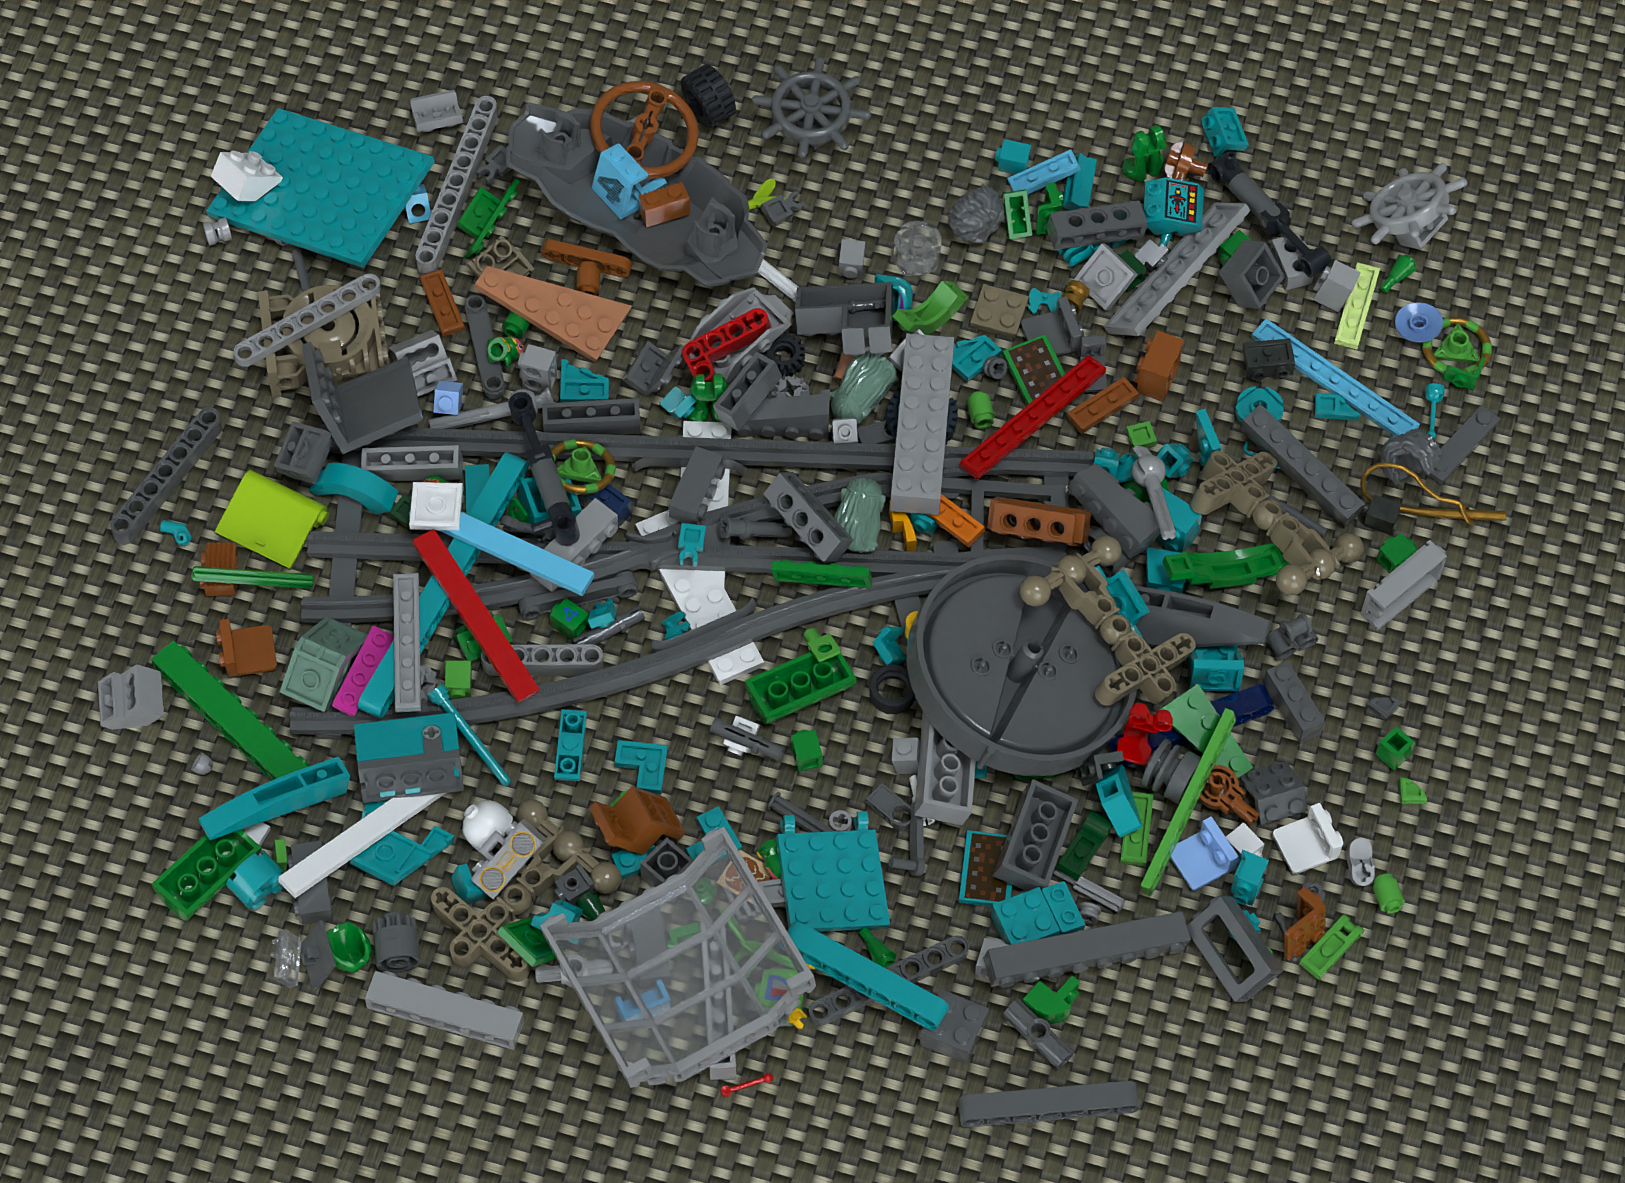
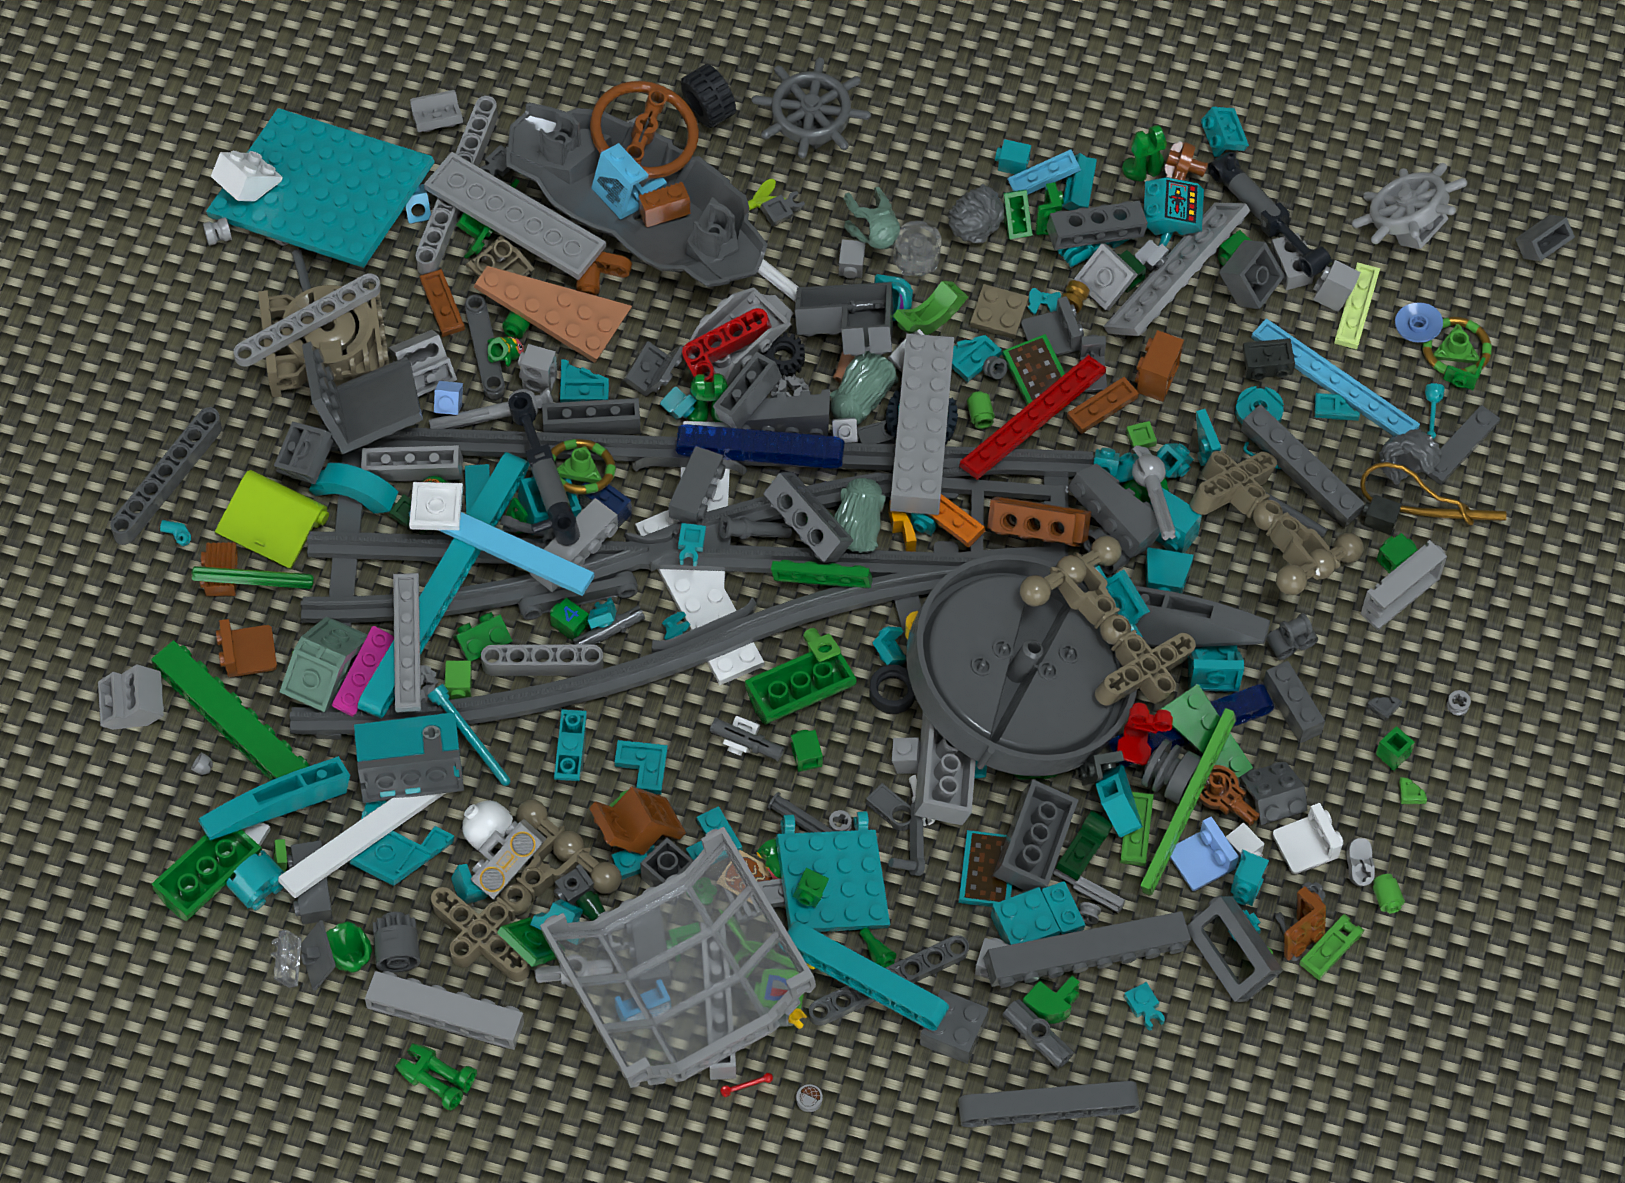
(428, 1061): none -> green piece
(475, 616): red tile -> none
(515, 215): none -> light grey plate
(762, 446): none -> clear blue beam
(809, 1098): none -> light grey tile
(810, 888): none -> green bracket
(883, 222): none -> sand green hair
(1143, 1002): none -> teal plate
(1226, 567): green piece -> none
(1401, 269): green cone -> none
(1455, 709): none -> light grey bush
(1545, 237): none -> dark grey brick

